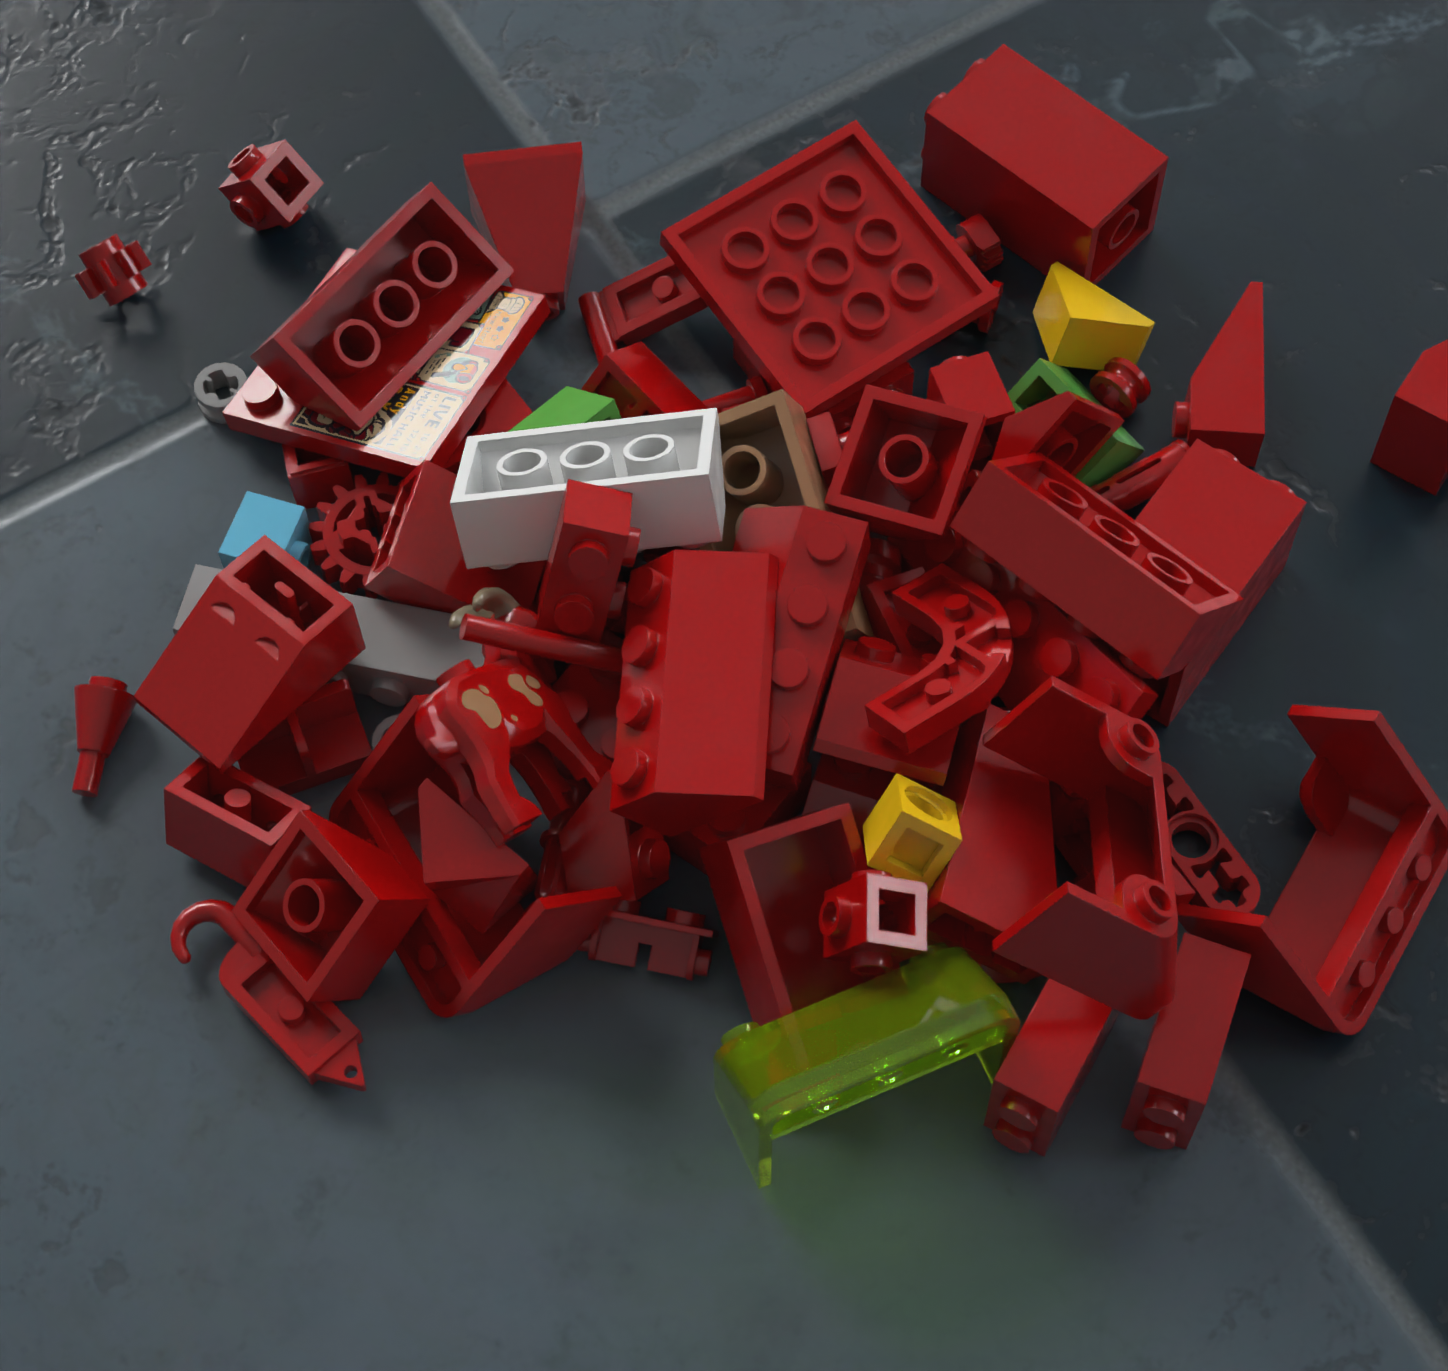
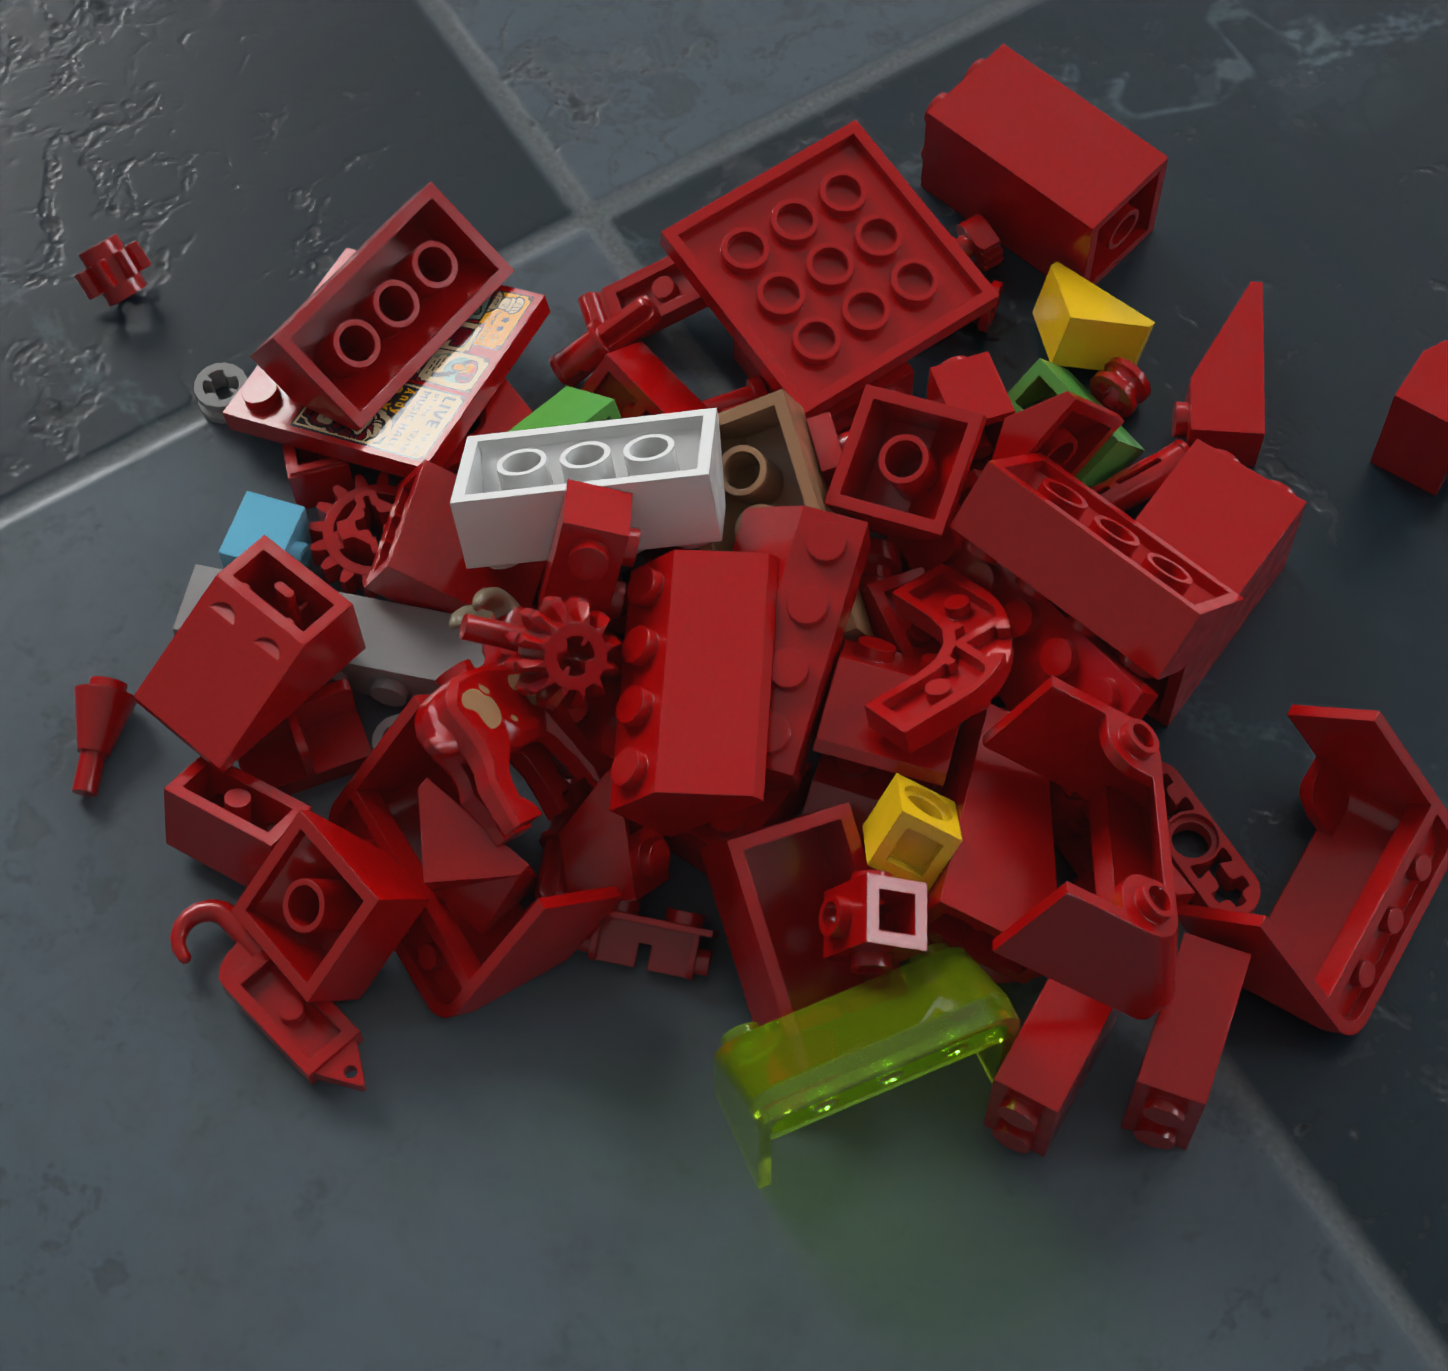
(269, 185): red brick -> none
(531, 213): red slope -> none
(551, 632): none -> red gear
(583, 355): none -> red axle

